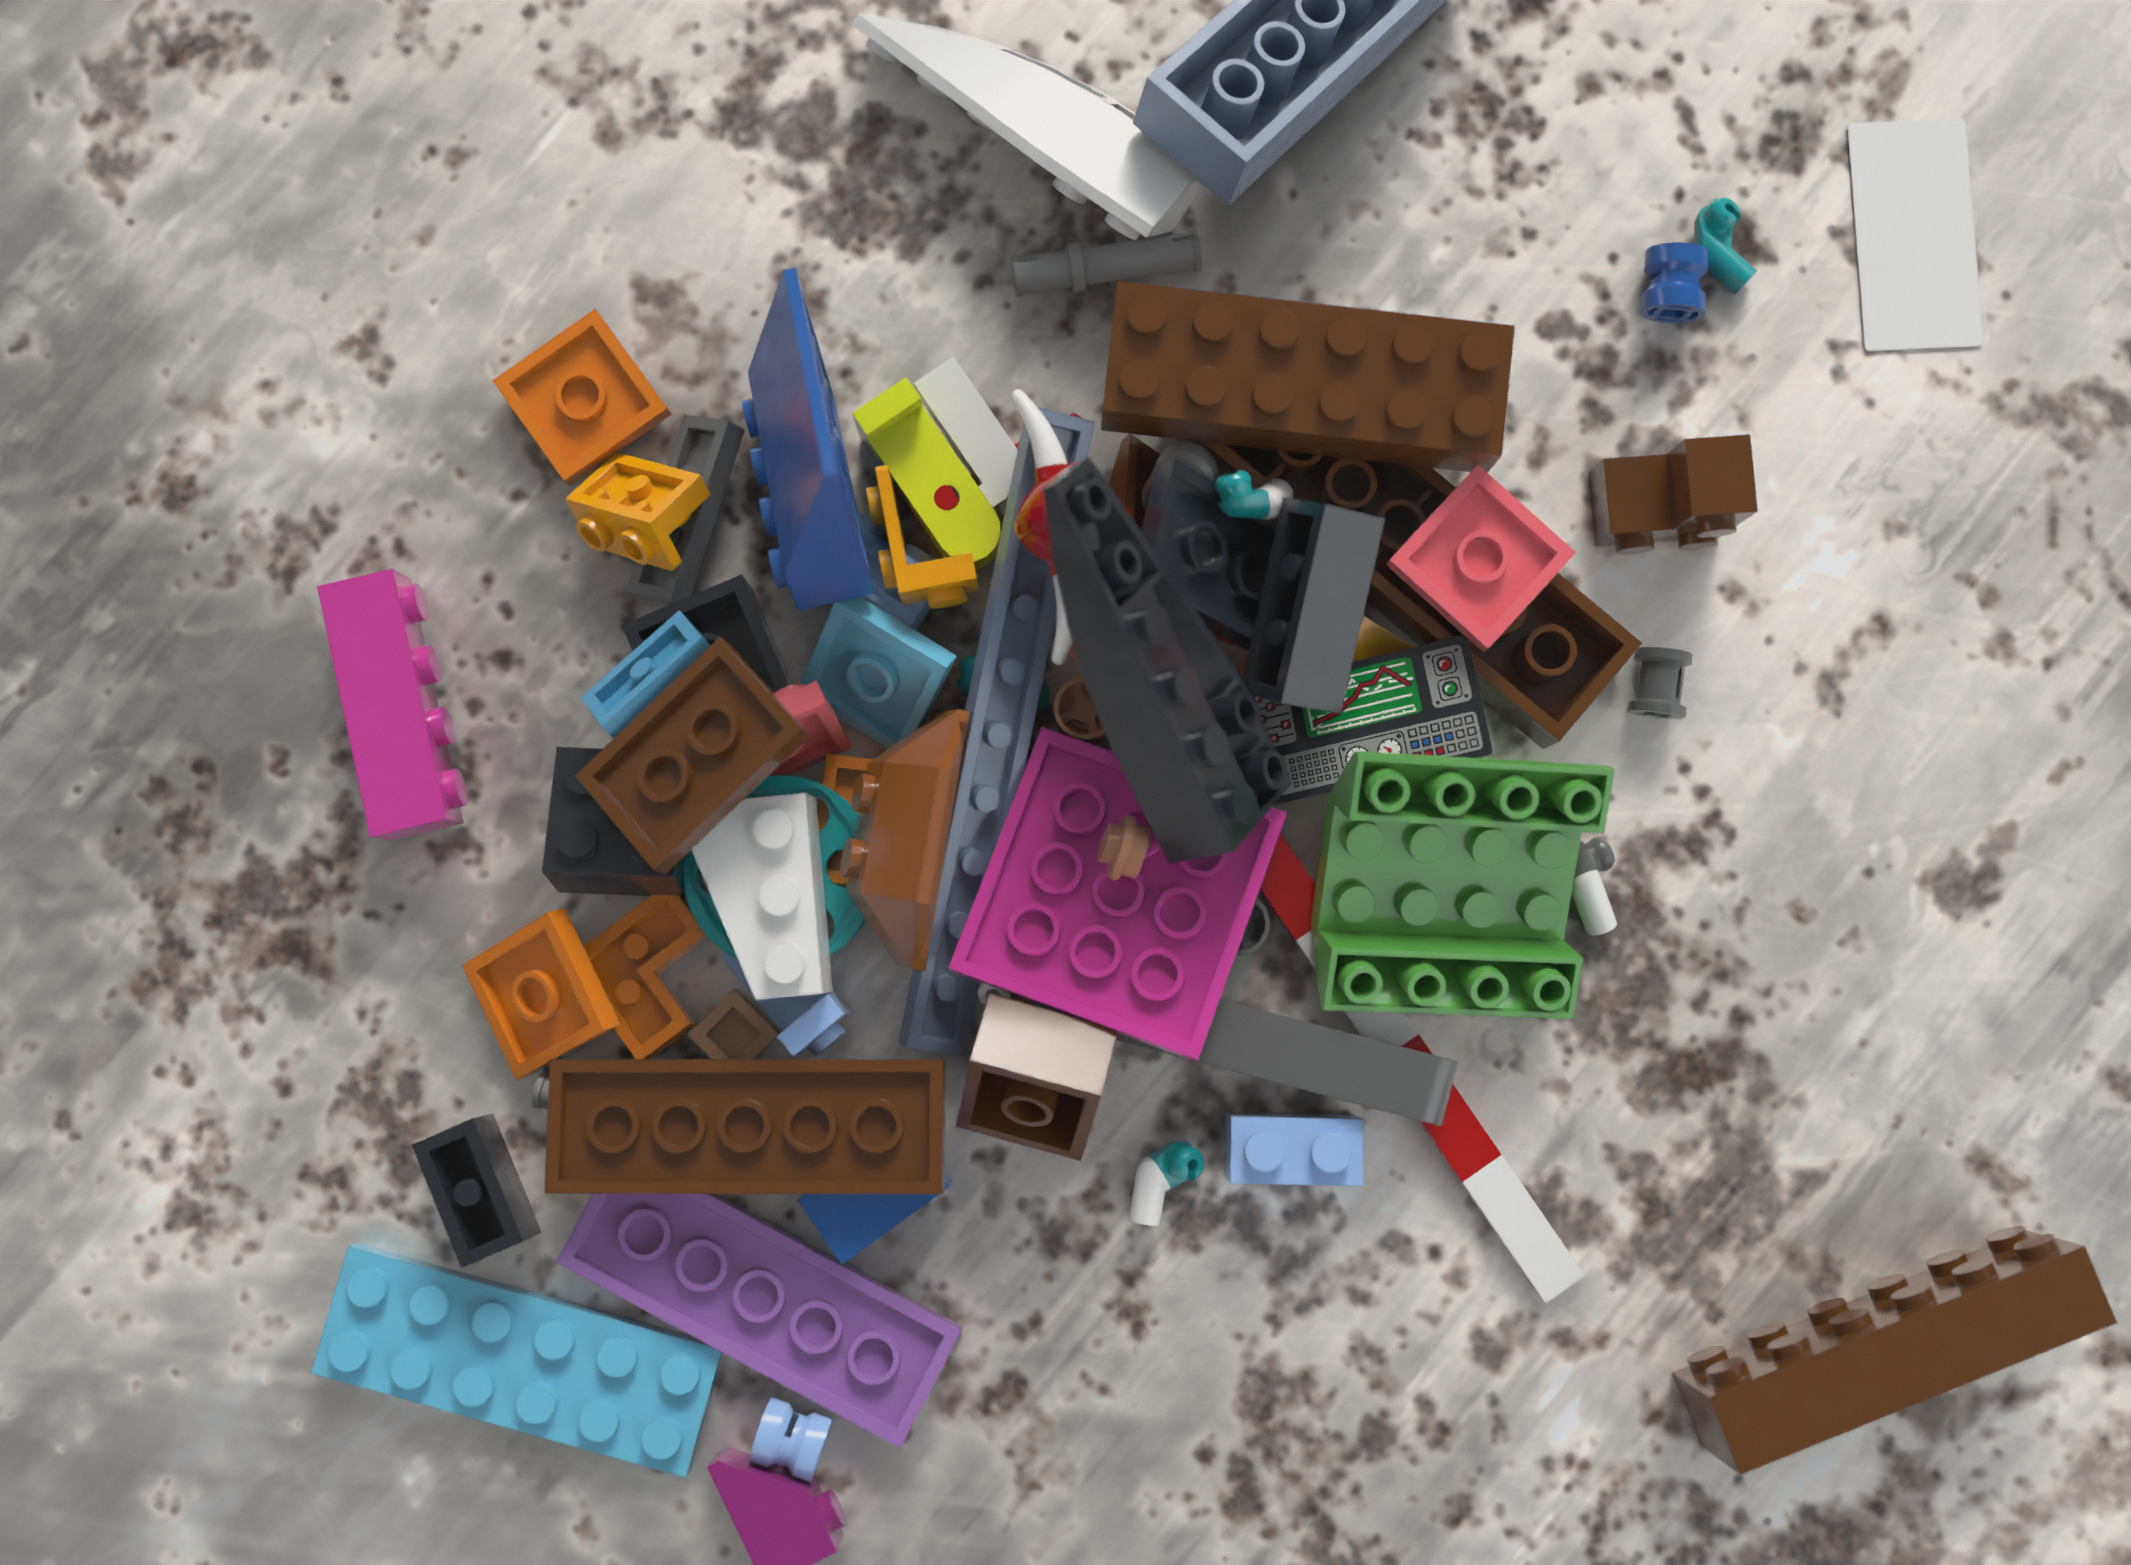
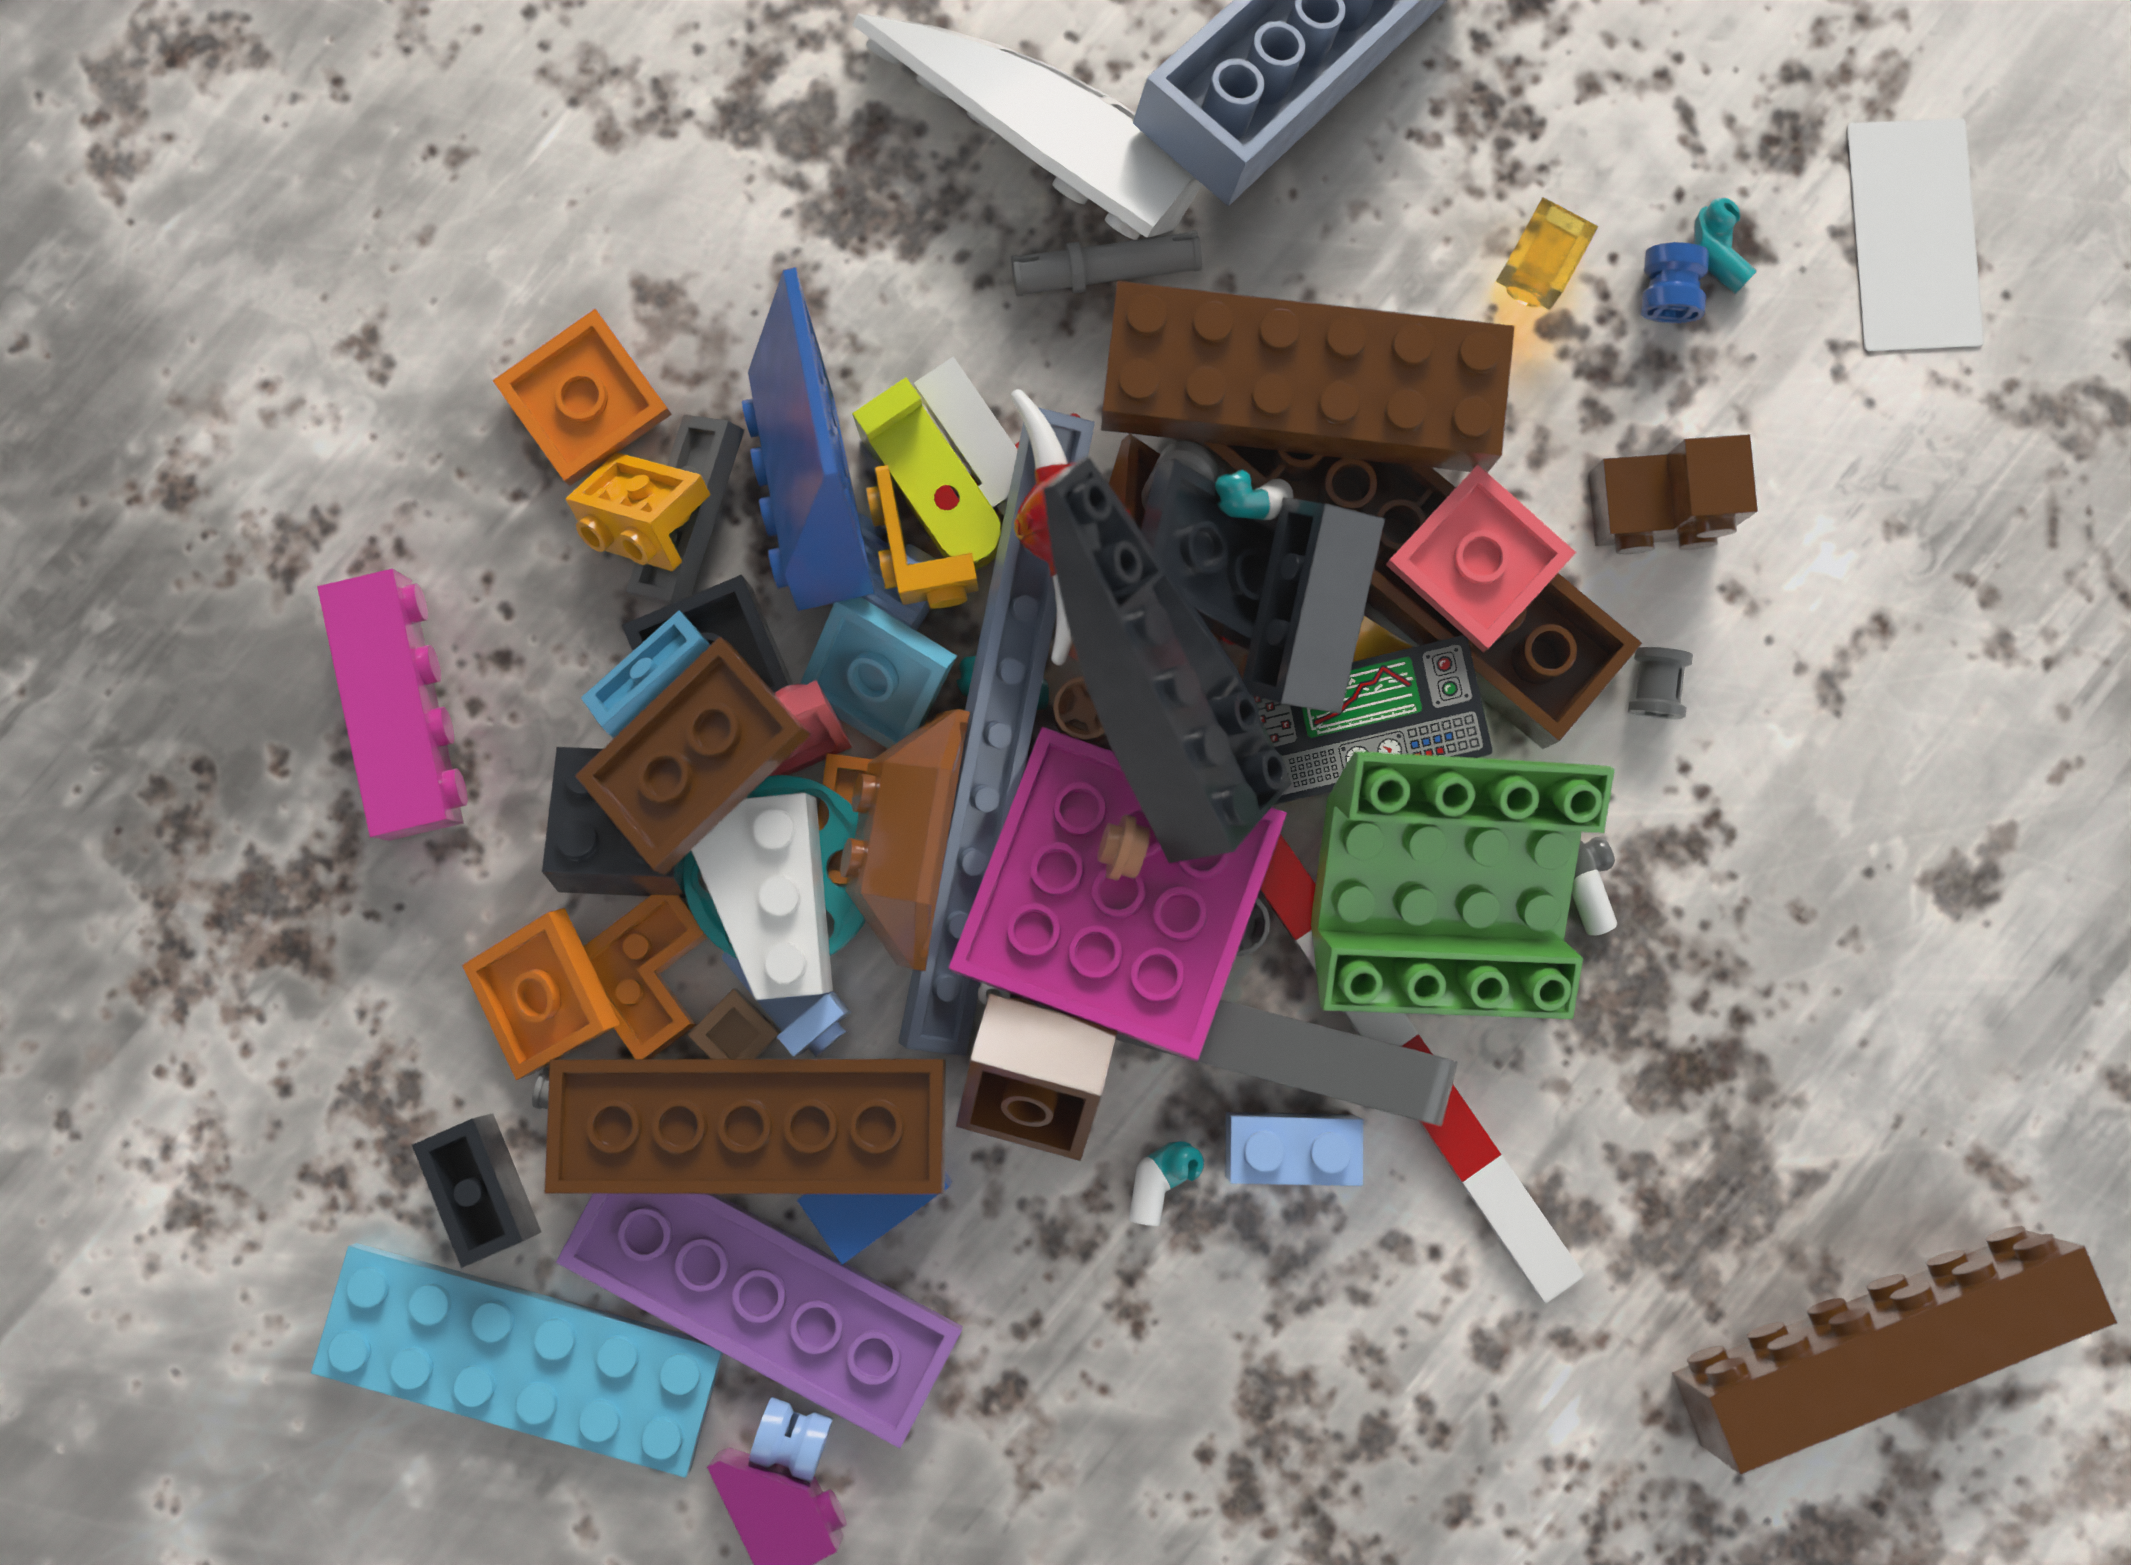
(1546, 255): none -> clear yellow brick

